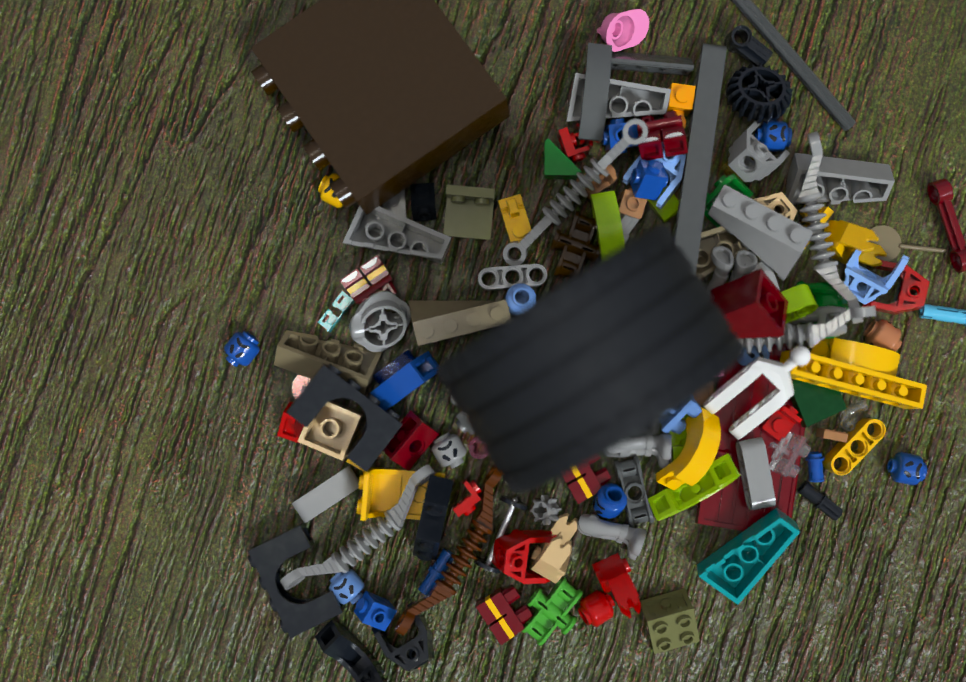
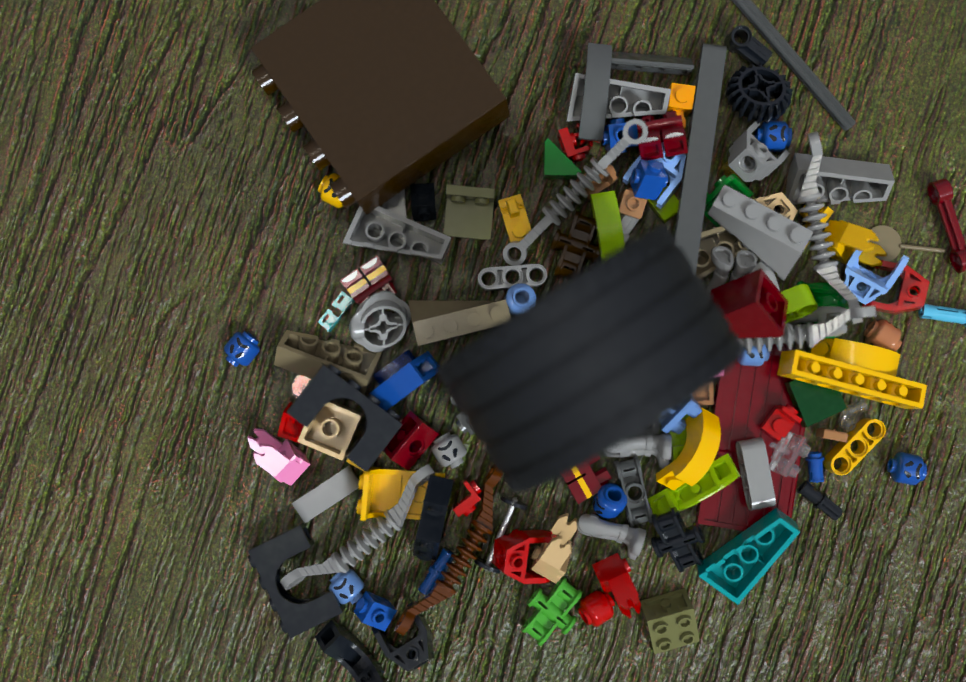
(279, 459): none -> bright pink piece
(478, 455): clear pink bush -> none
(500, 614): dark red hips -> none
(539, 510): light grey gear -> none
(624, 29): bright pink piece -> none
(677, 539): none -> black axle
(776, 372): white piece -> none

